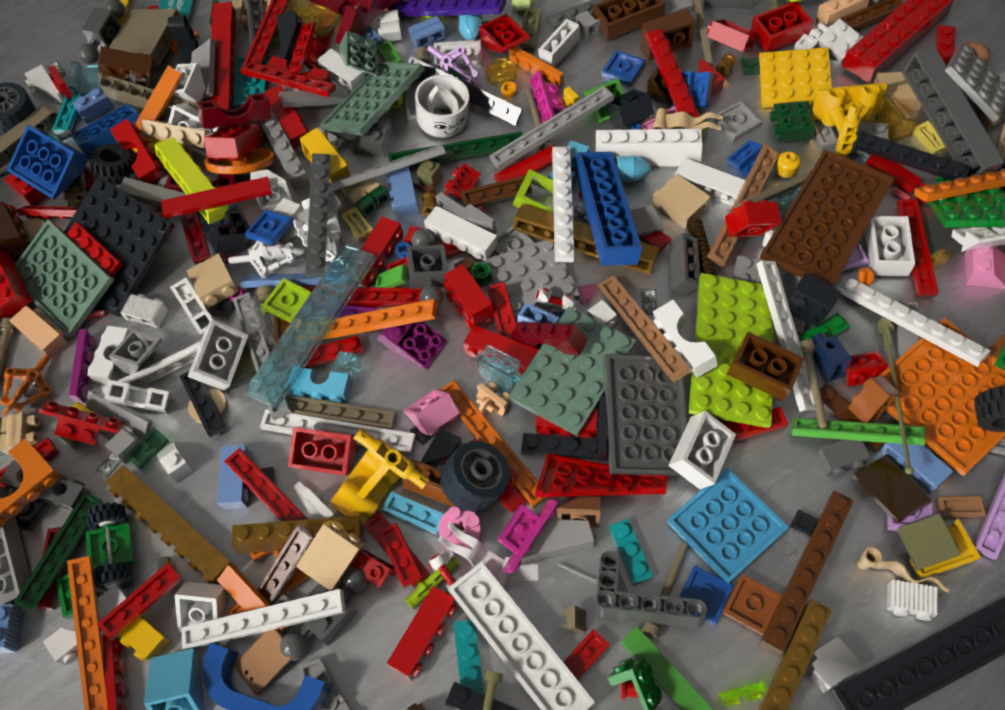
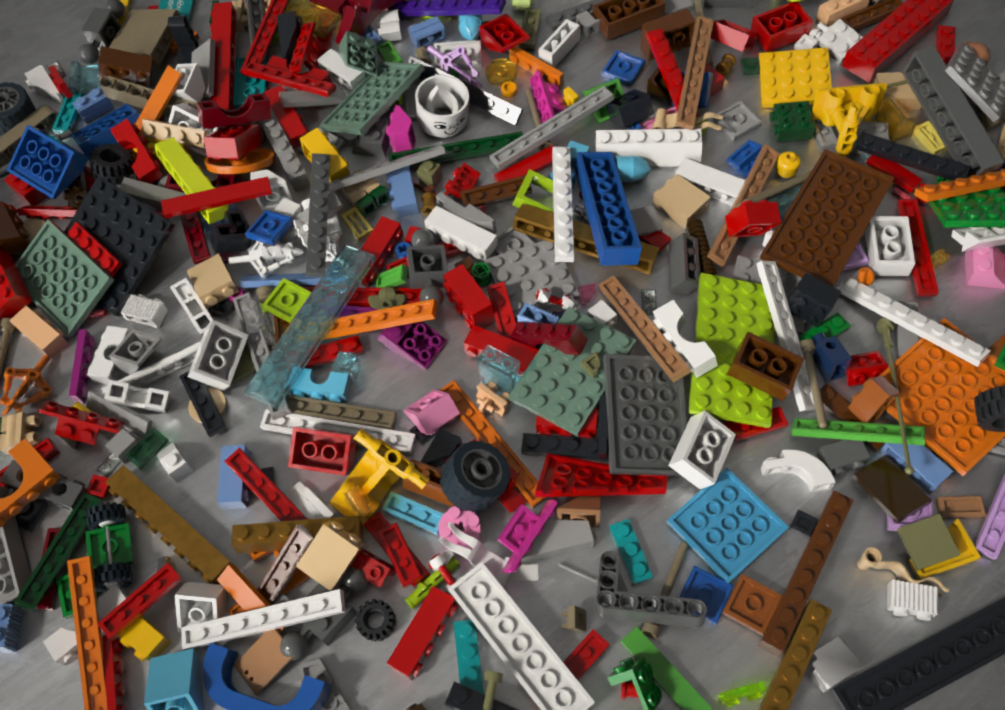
(98, 487): none -> red plate
(358, 501): none -> clear yellow brick
(375, 633): none -> black tyre
(386, 299): none -> olive plate
(400, 131): none -> dark pink slope
(591, 364): none -> olive tile
(694, 73): none -> medium nougat plate
(802, 464): none -> white arch

